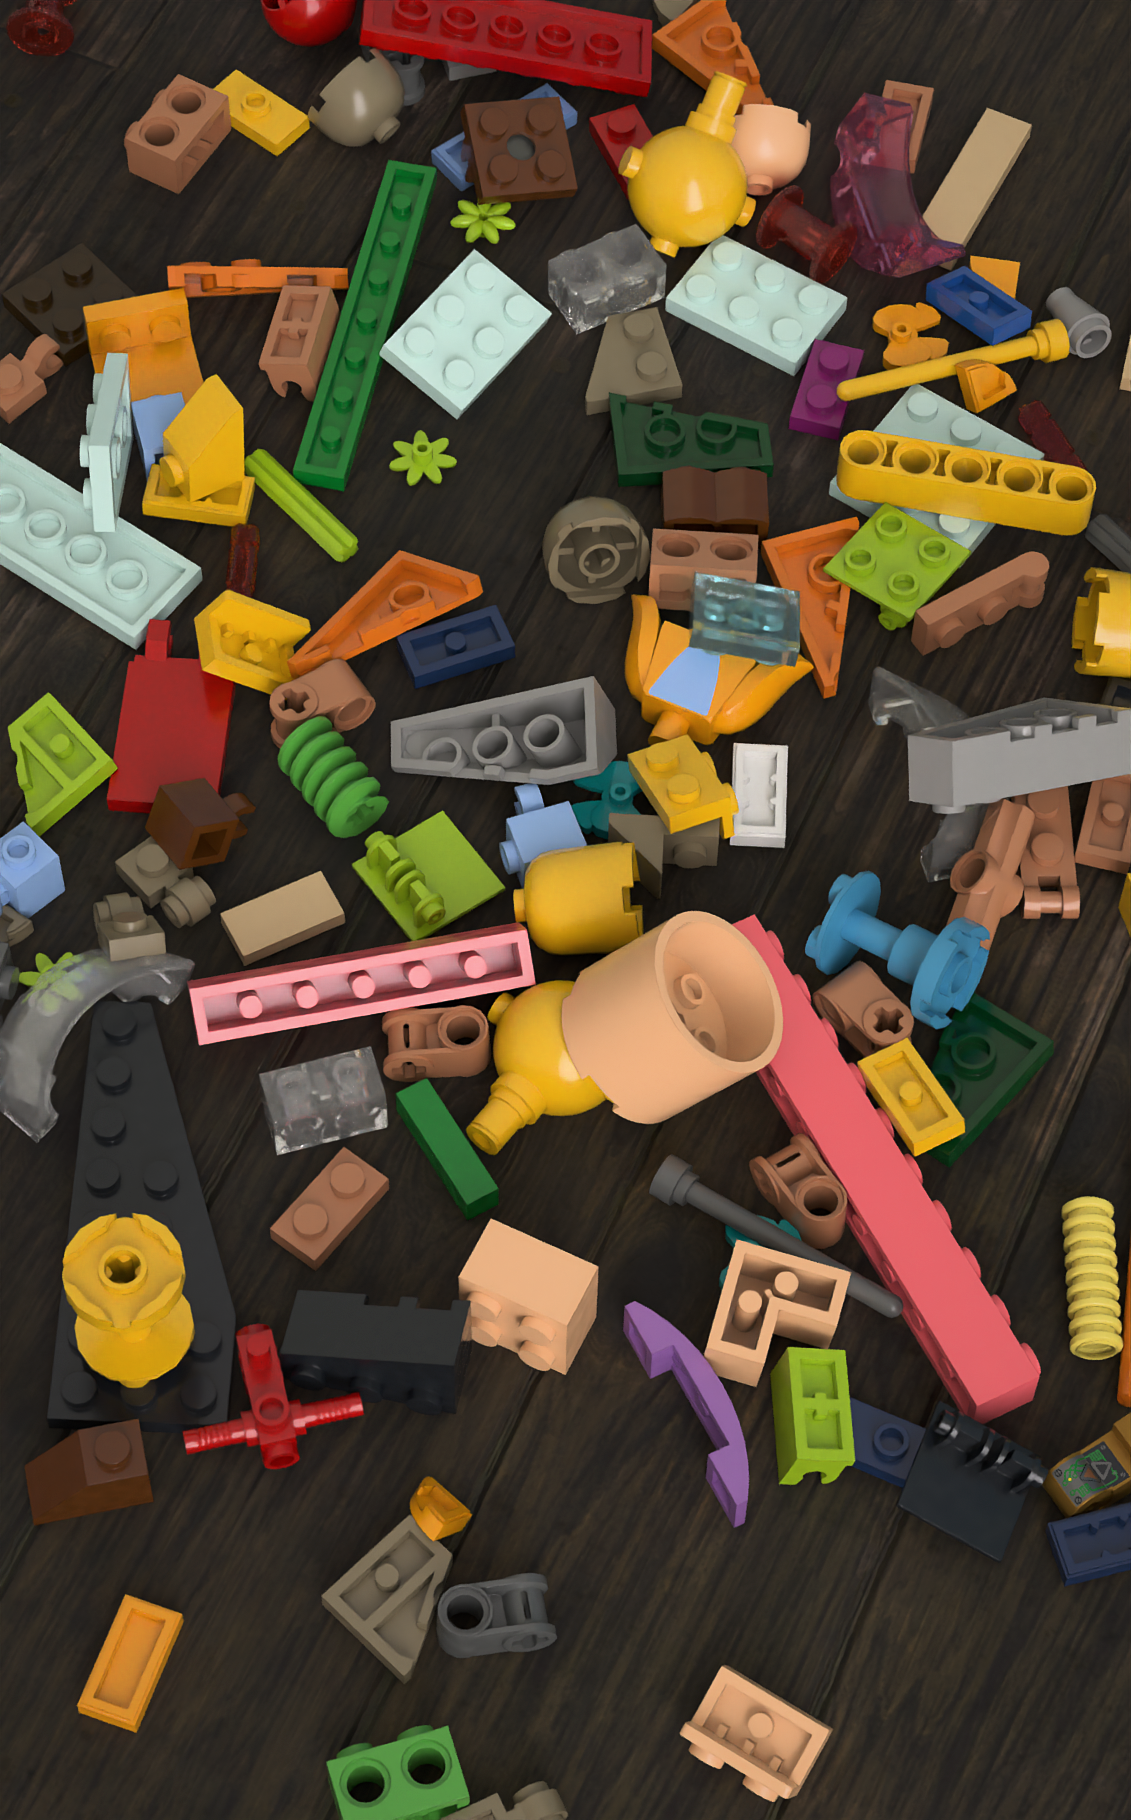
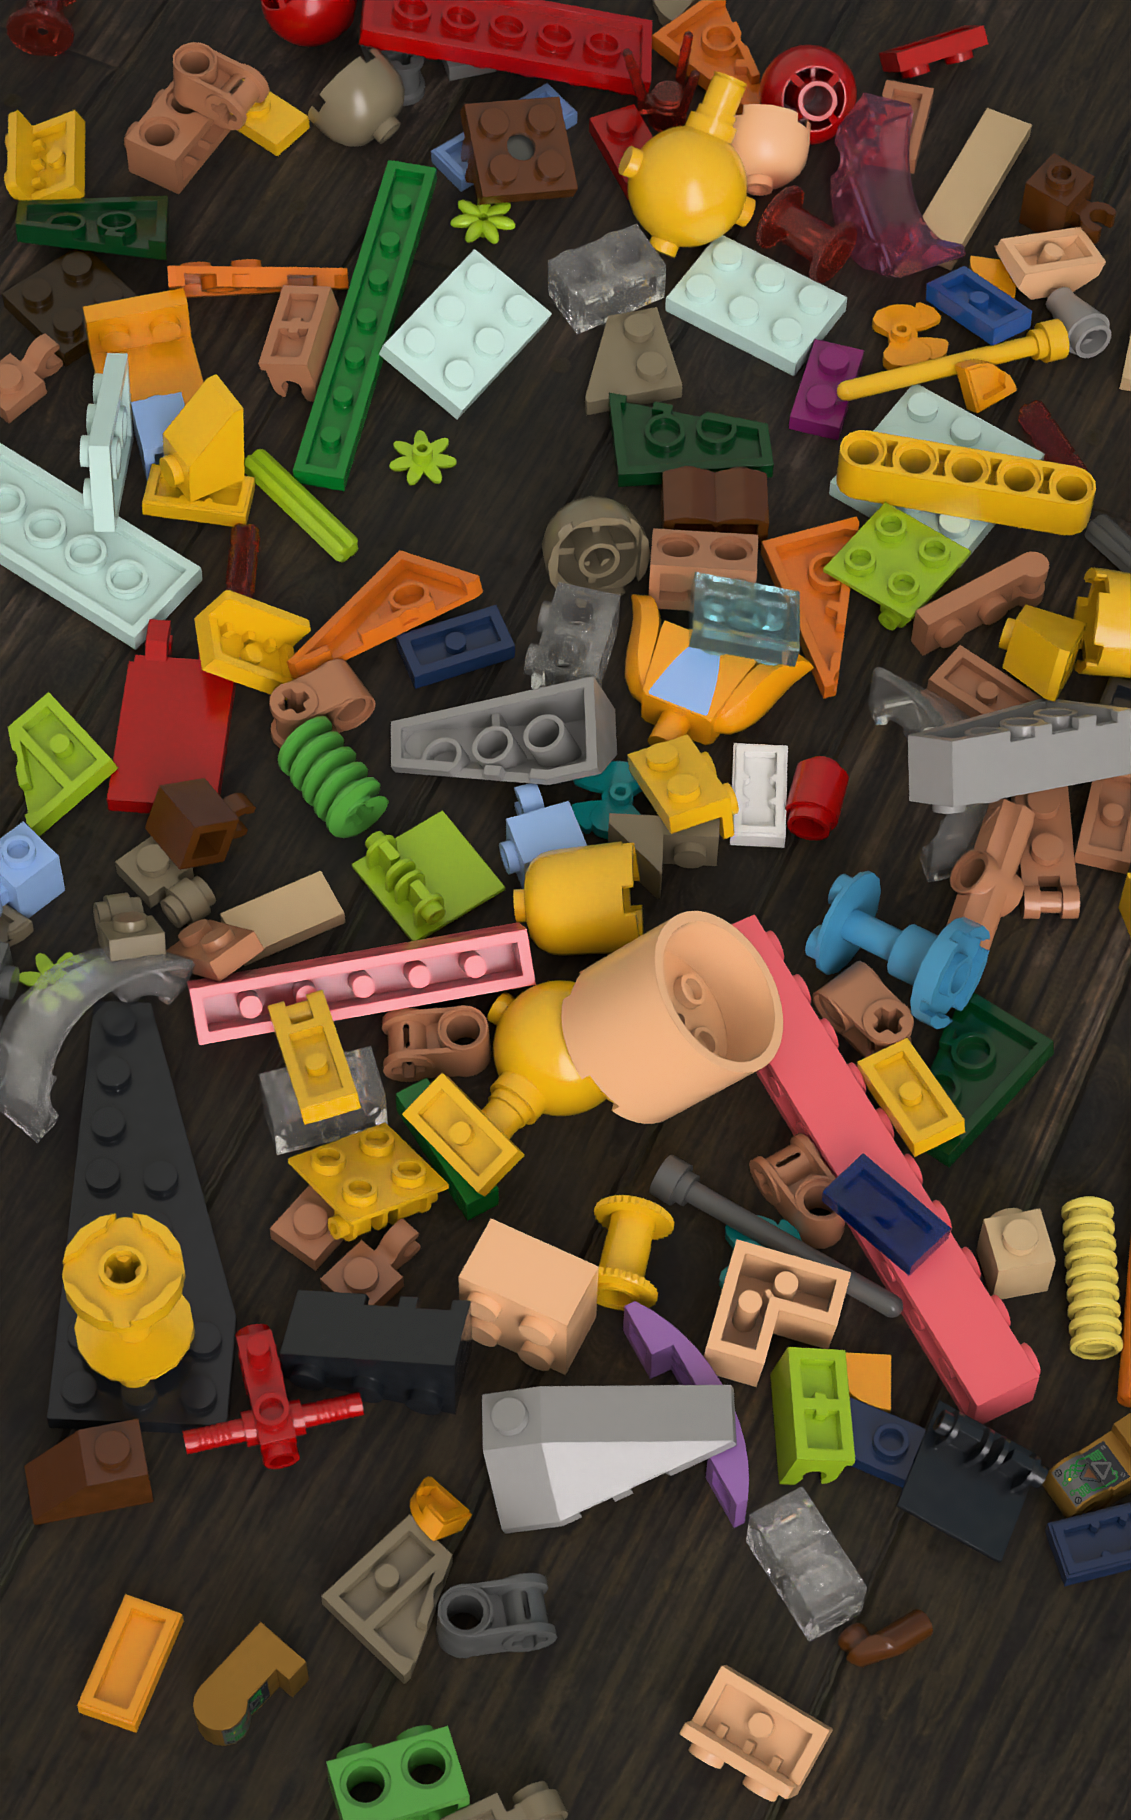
(45, 158): none -> yellow bracket
(104, 225): none -> dark green wing
(214, 86): none -> nougat piece
(216, 947): none -> nougat plate
(245, 1683): none -> pearl gold leg
(314, 1058): none -> yellow plate
(369, 1180): none -> yellow hinge
(374, 1270): none -> nougat plate
(463, 1134): none -> yellow plate
(580, 1445): none -> light grey wedge
(581, 646): none -> clear brick
(626, 1250): none -> yellow hose
(669, 100): none -> clear red plant
(805, 1563): none -> clear brick
(813, 85): none -> red brick
(816, 797): none -> red brick
(870, 1379): none -> light orange tile
(886, 1214): none -> clear blue plate
(887, 1642): none -> reddish brown arm
(951, 46): none -> red plate
(977, 685): none -> nougat plate
(1015, 1253): none -> tan brick
(1041, 649): none -> yellow slope
(1050, 261): none -> light nougat slope
(1060, 199): none -> reddish brown brick

